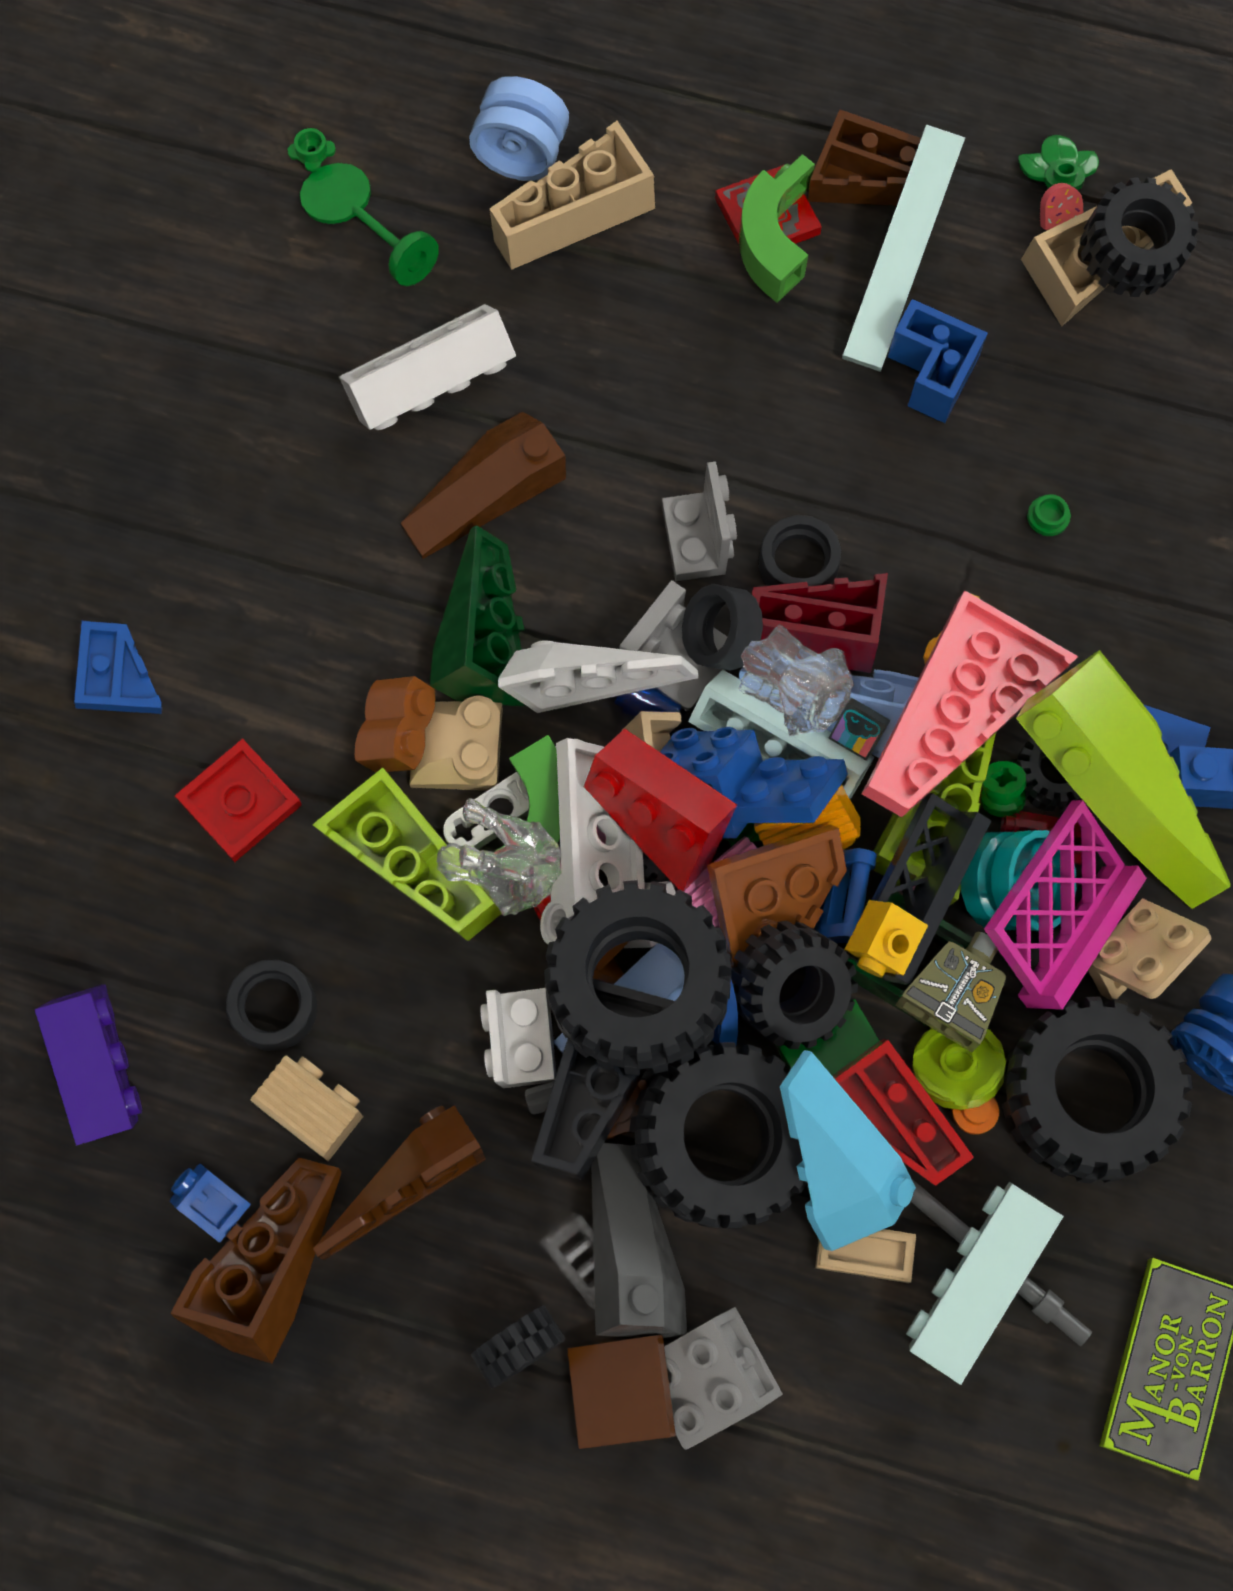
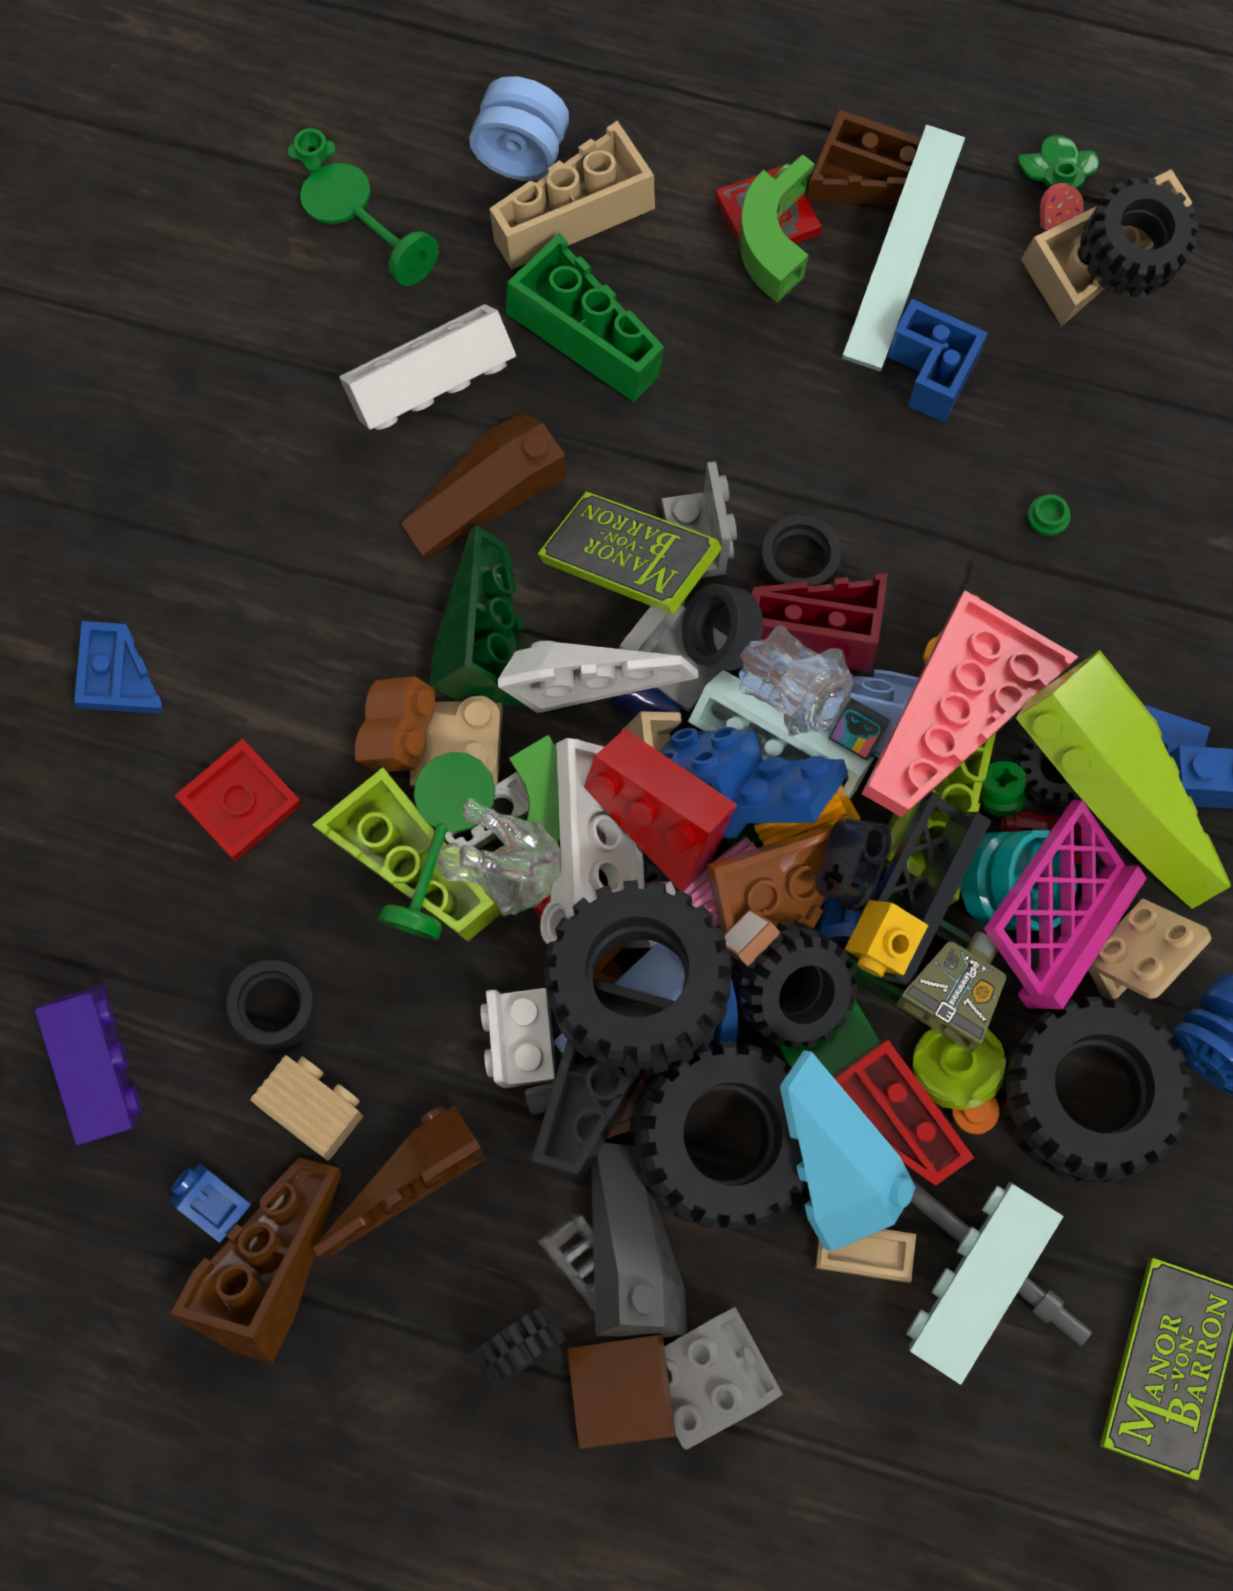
(440, 799): none -> green piece
(583, 320): none -> green wedge
(630, 552): none -> tile
(750, 937): none -> tile
(853, 858): none -> black piece

